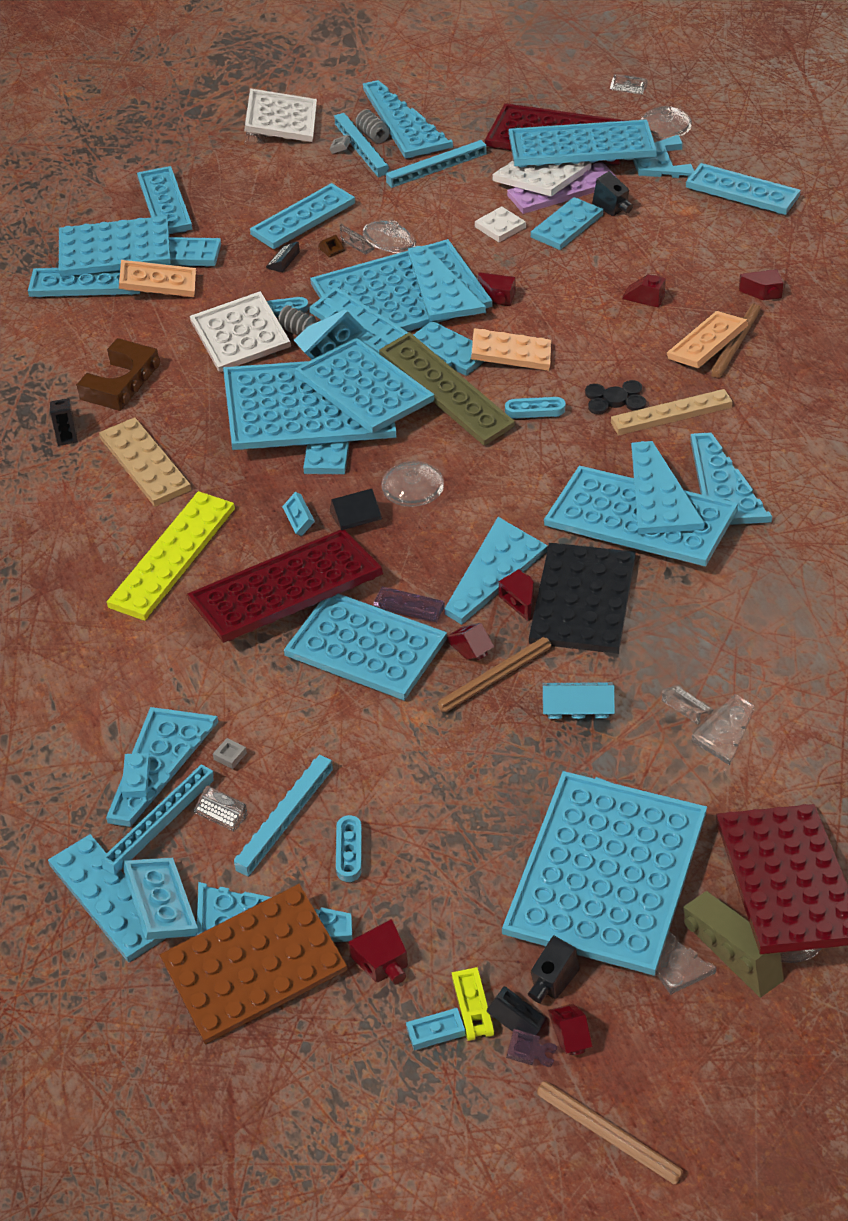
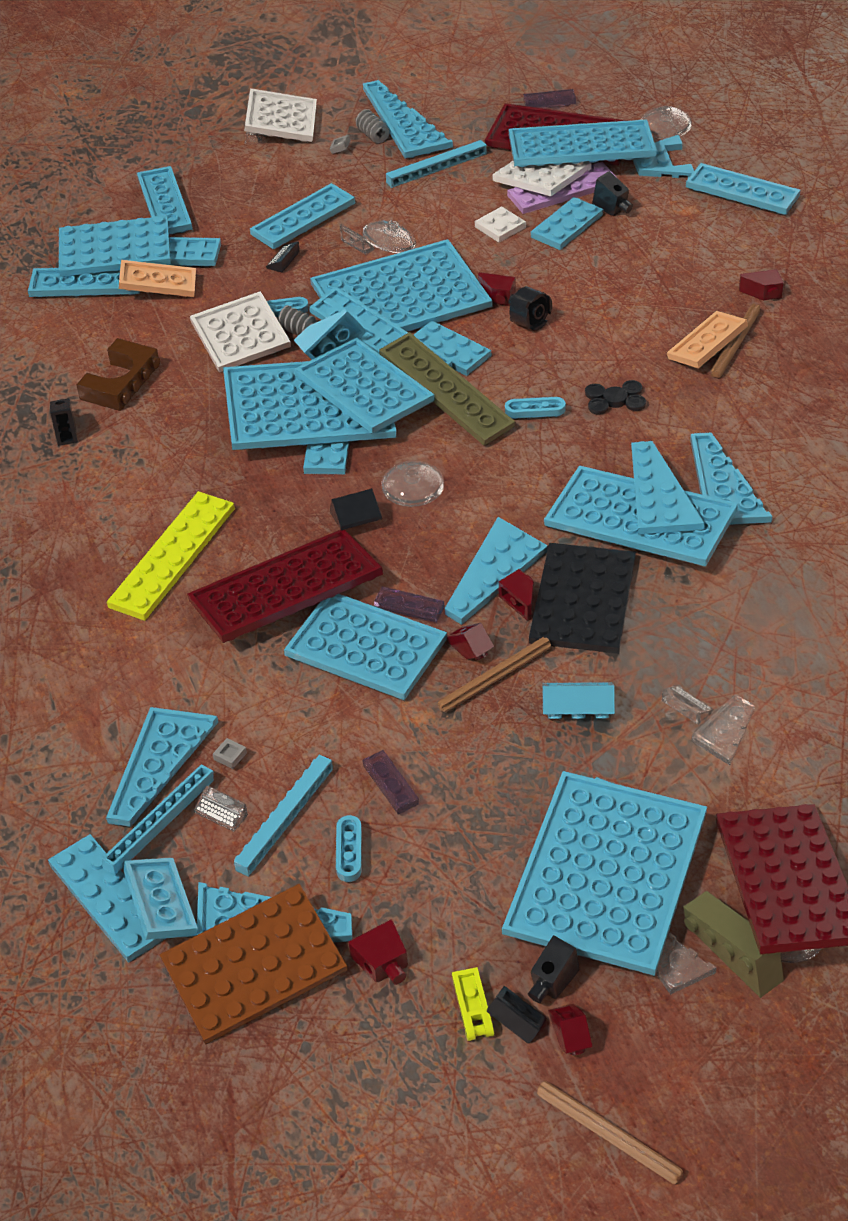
(135, 775): medium azure plate -> none
(145, 461): tan plate -> none
(298, 514): medium azure plate -> none
(331, 246): reddish brown slope -> none
(361, 145): medium azure piece -> none
(390, 782): none -> plate
(435, 1029): medium azure plate -> none
(440, 289): medium azure wing -> none
(511, 349): light nougat plate -> none
(525, 1049): plate -> none
(530, 308): none -> black brick
(550, 98): none -> plate
(628, 84): clear slope -> none
(646, 291): dark red slope -> none
(671, 412): tan plate -> none

